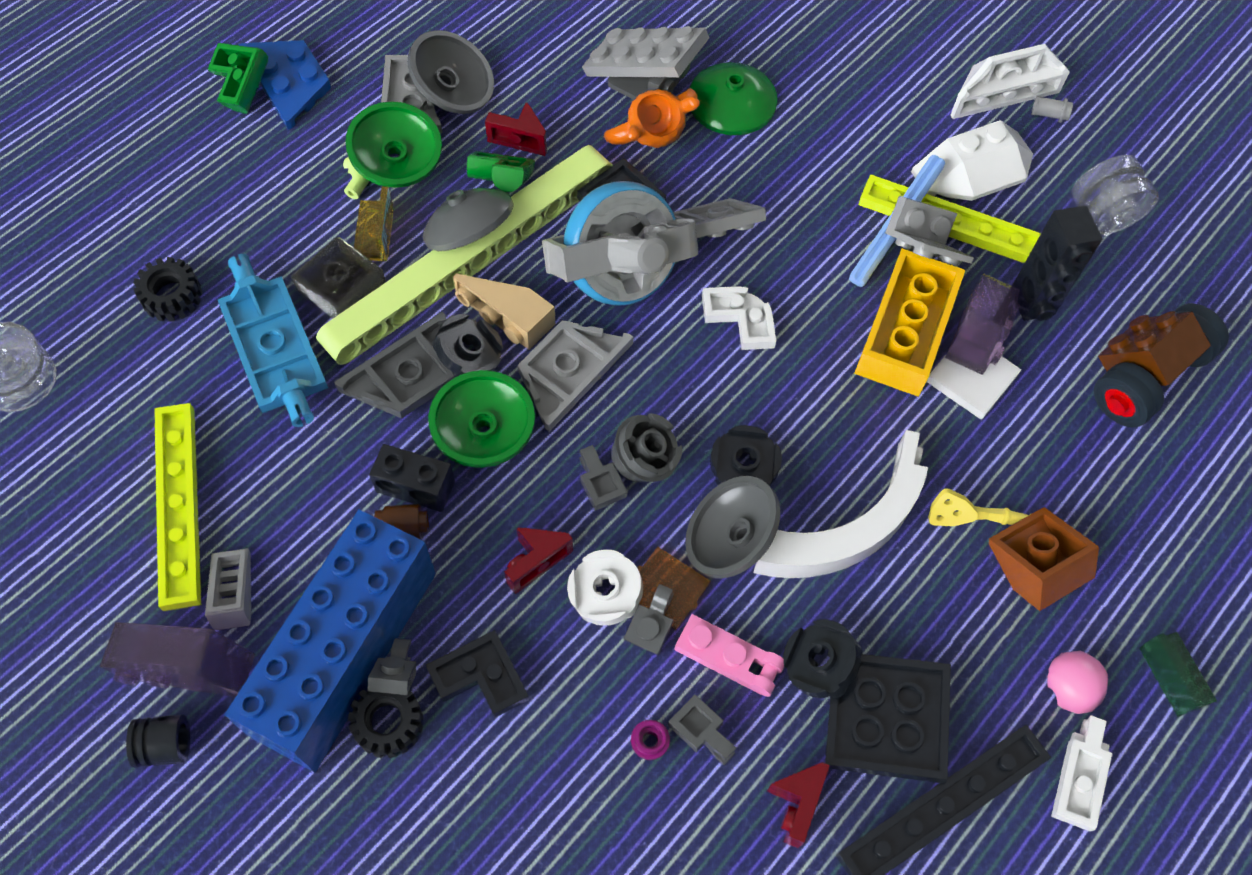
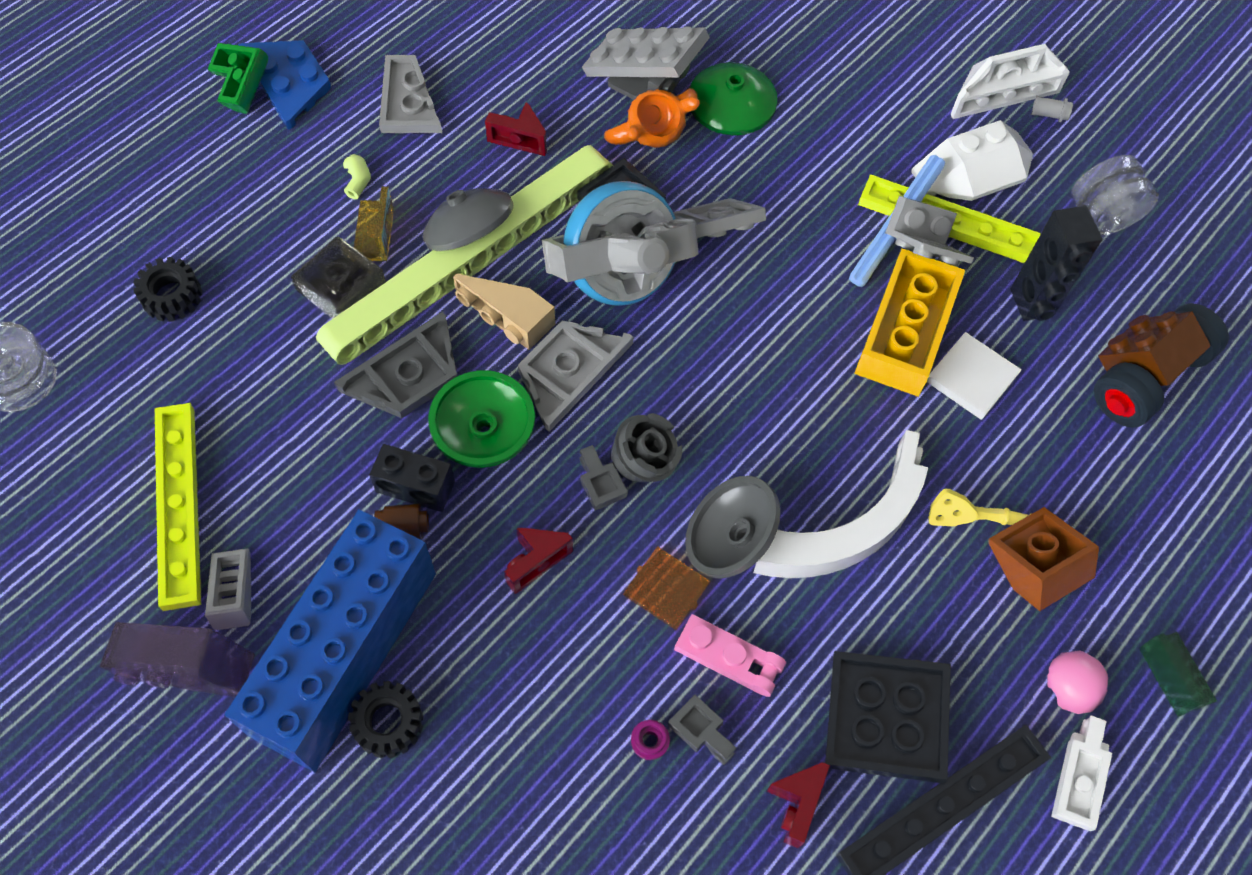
(158, 741): black piece -> none
(271, 342): dark azure plate -> none
(390, 130): green dish -> none
(395, 672): dark grey plate -> none
(450, 72): dark grey dish -> none
(456, 357): black plate -> none
(481, 664): black plate -> none
(504, 170): green brick -> none
(621, 601): white plate -> none
(651, 626): dark grey plate -> none
(750, 312): white plate -> none
(750, 441): black plate -> none
(833, 676): black plate -> none
(984, 325): clear purple wedge -> none

